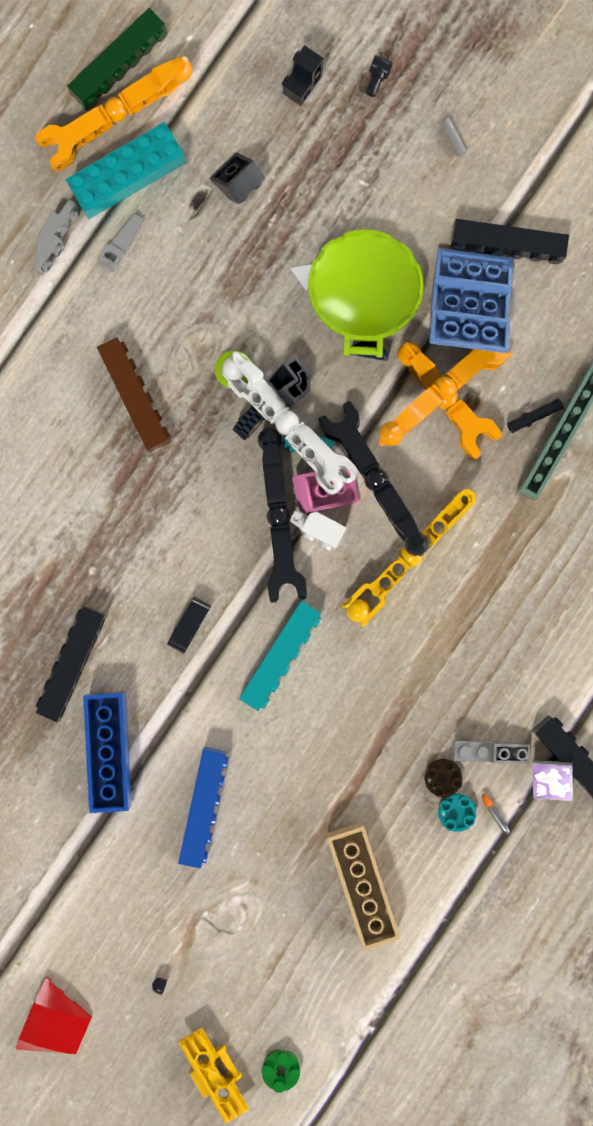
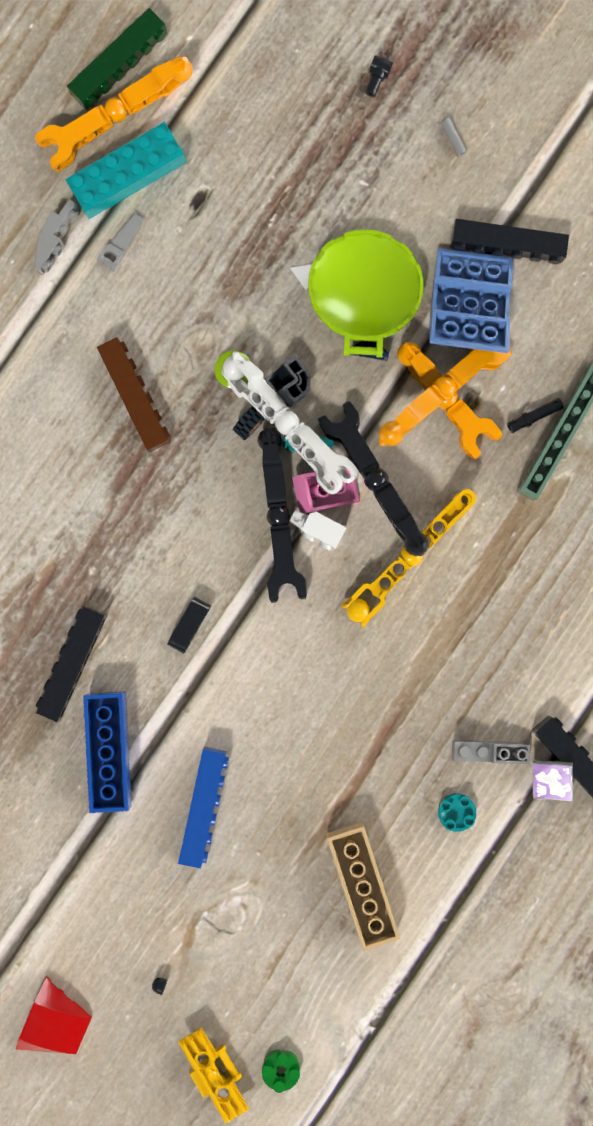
(238, 177): black slope -> none
(279, 656): teal brick -> none
(305, 75): black brick -> none
(443, 778): dark brown dish -> none
(495, 814): flat silver piece -> none

